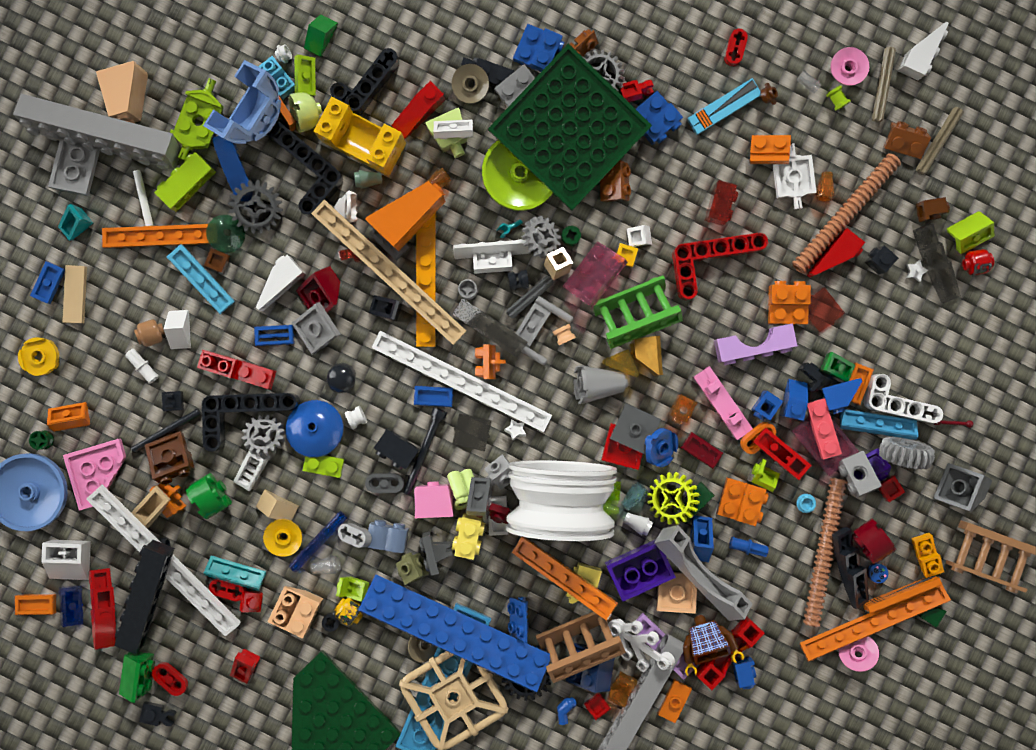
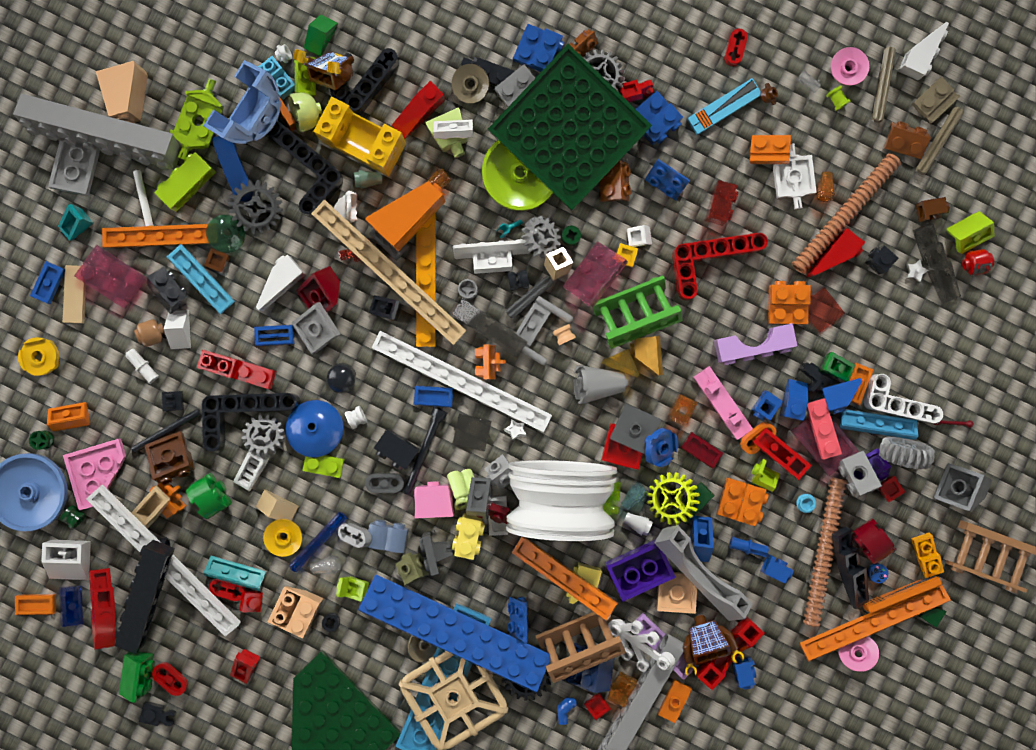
(72, 517): none -> dark green wheel
(110, 276): none -> clear pink plate
(167, 290): none -> black brick
(327, 70): none -> reddish brown torso
(348, 611): yellow head -> none
(667, 179): none -> blue hinge
(776, 569): none -> blue brick
(935, 100): none -> dark tan plate

